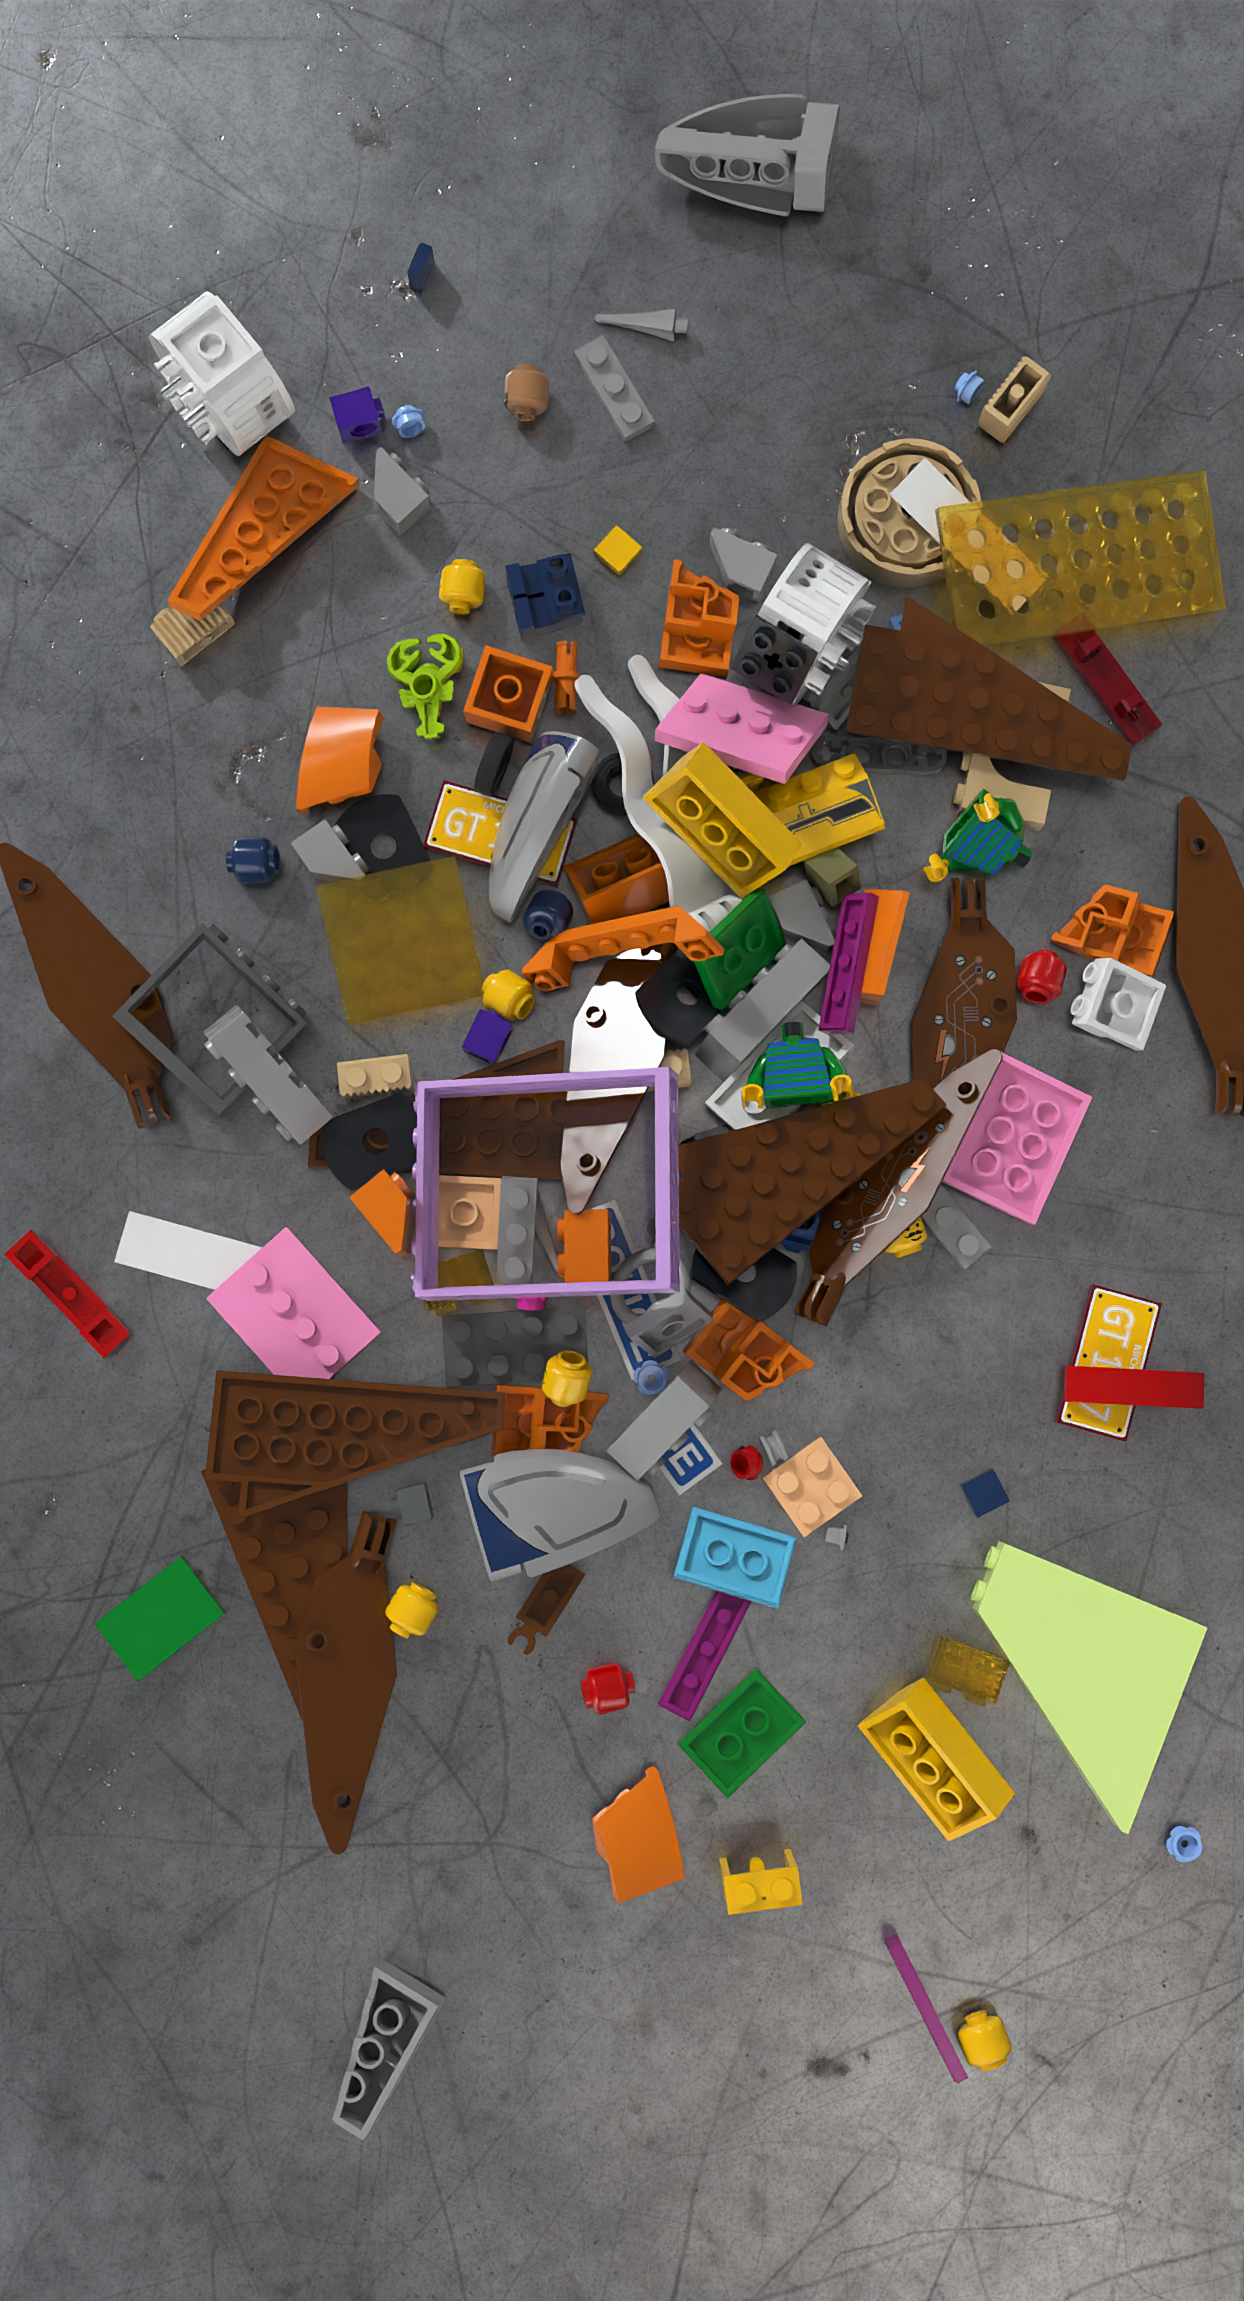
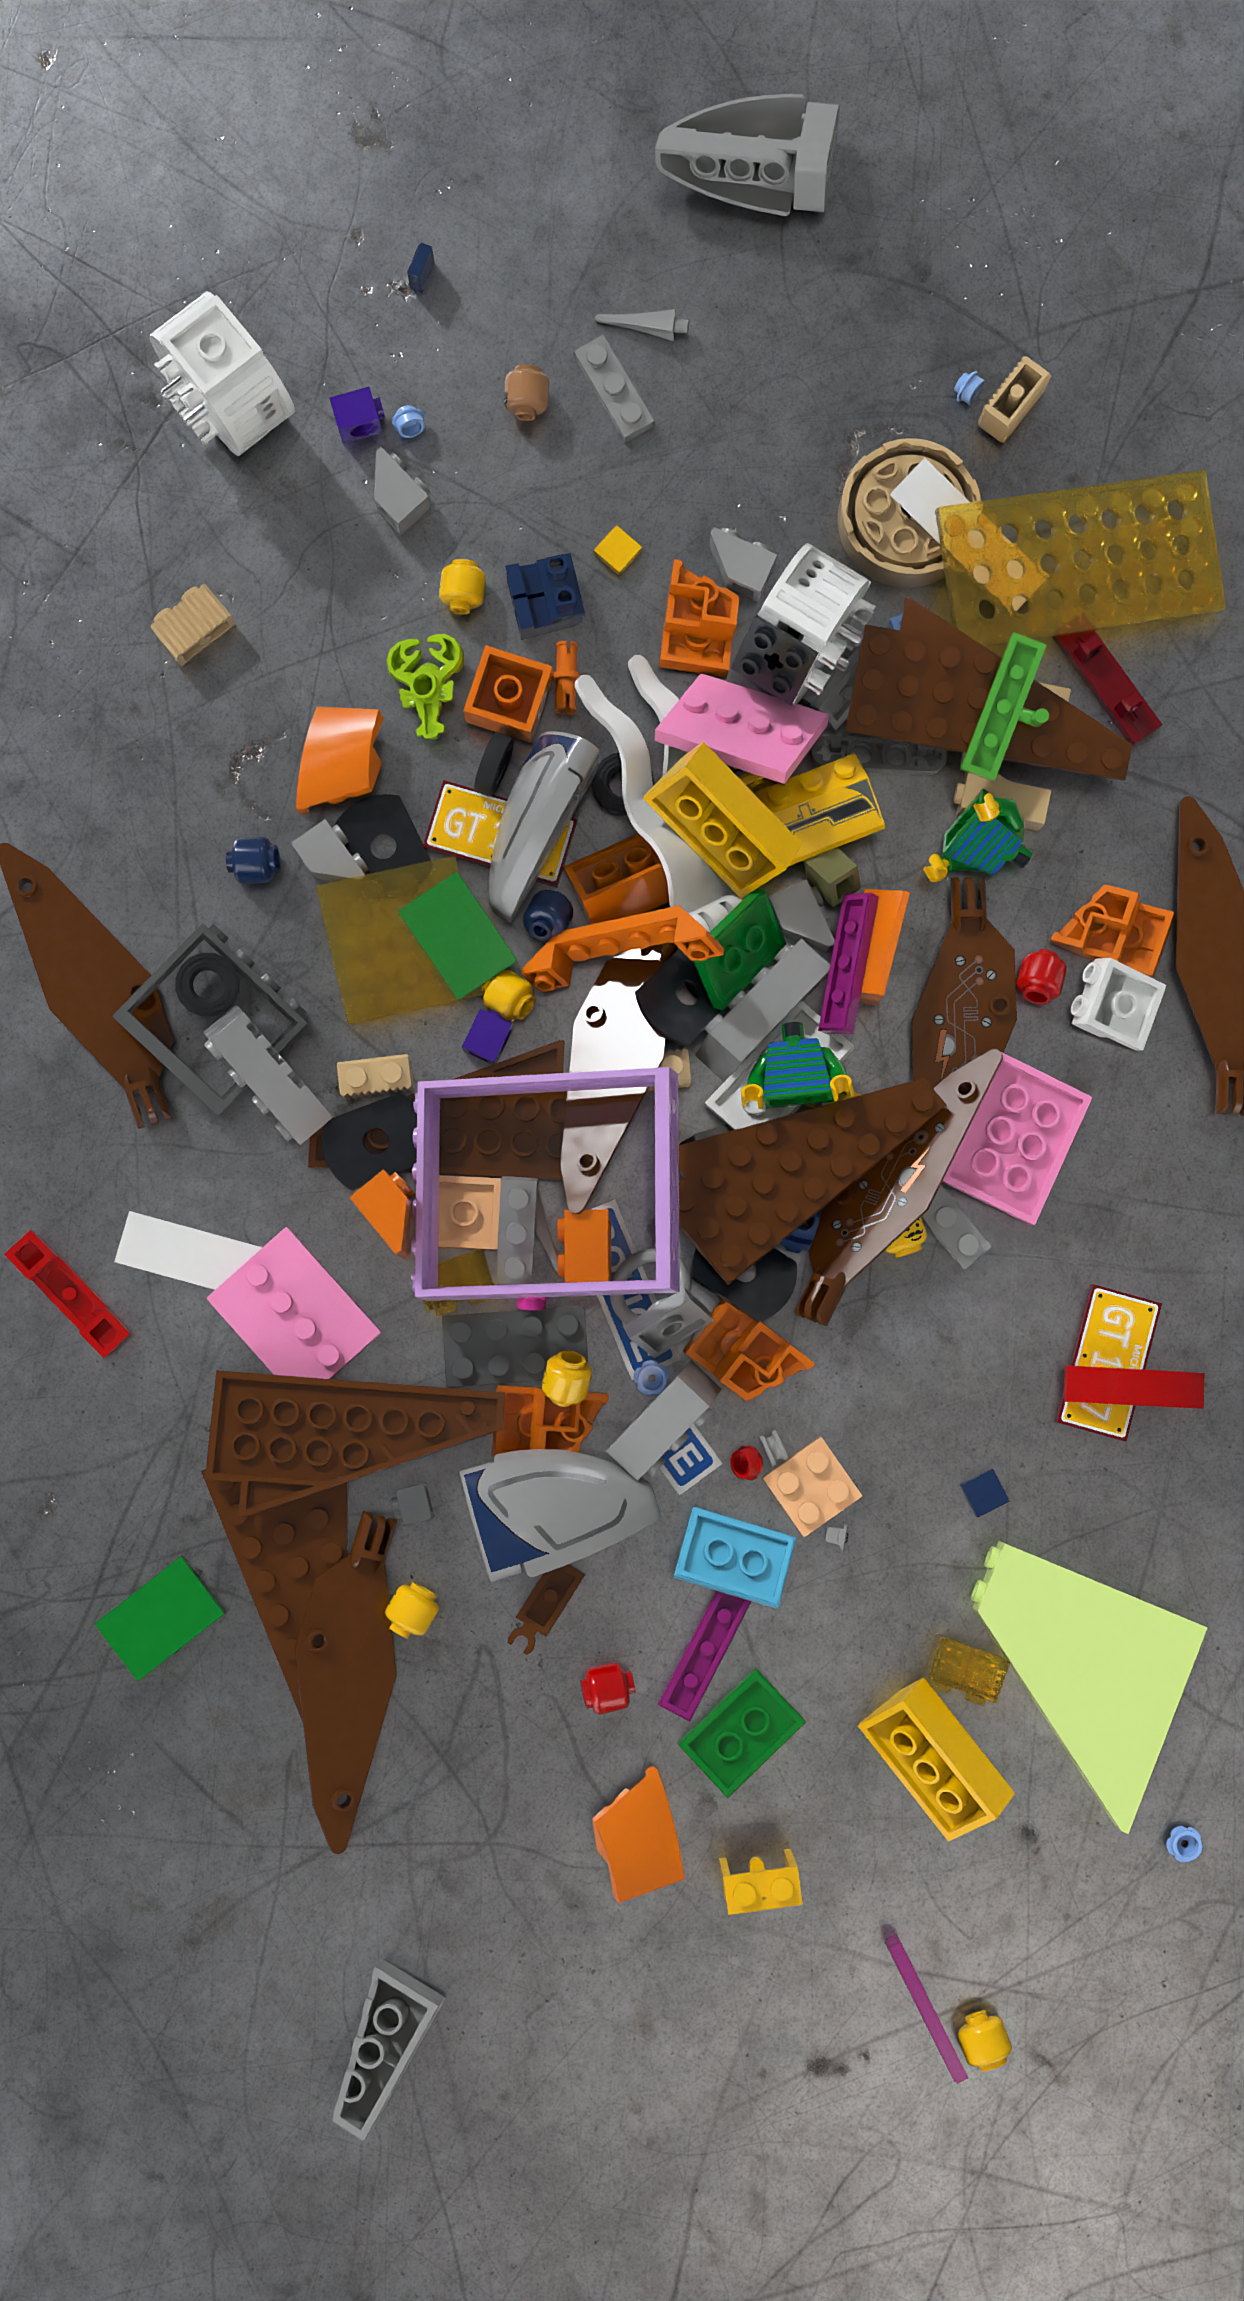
(207, 962): none -> black tyre
(264, 514): orange wing -> none
(457, 935): none -> green tile
(1005, 707): none -> bright green plate

